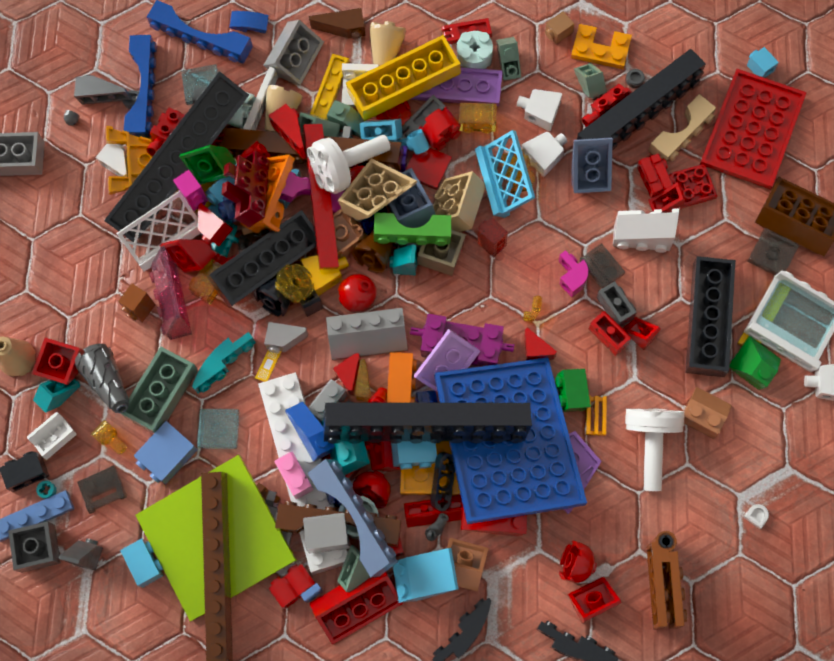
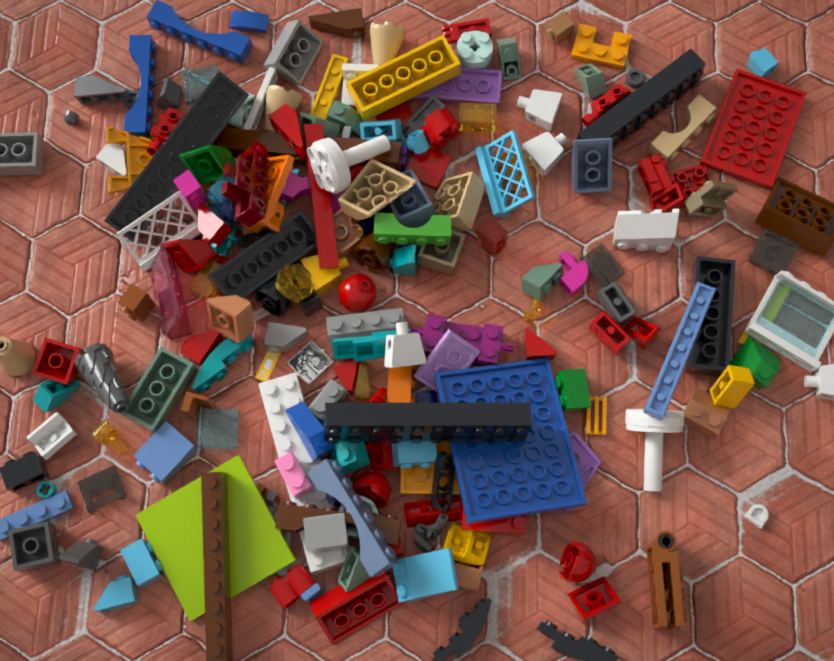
(118, 594): none -> medium azure slope
(169, 95): none -> dark grey tile
(193, 403): none -> dark orange panel
(201, 346): none -> red slope
(231, 316): none -> nougat slope
(310, 362): none -> piece
(362, 347): none -> teal slope
(403, 348): none -> white torso
(420, 538): none -> dark grey arm
(467, 545): none -> yellow slope
(541, 279): none -> sand green slope
(679, 351): none -> medium blue tile
(710, 199): none -> dark tan plate
(731, 386): none -> yellow brick

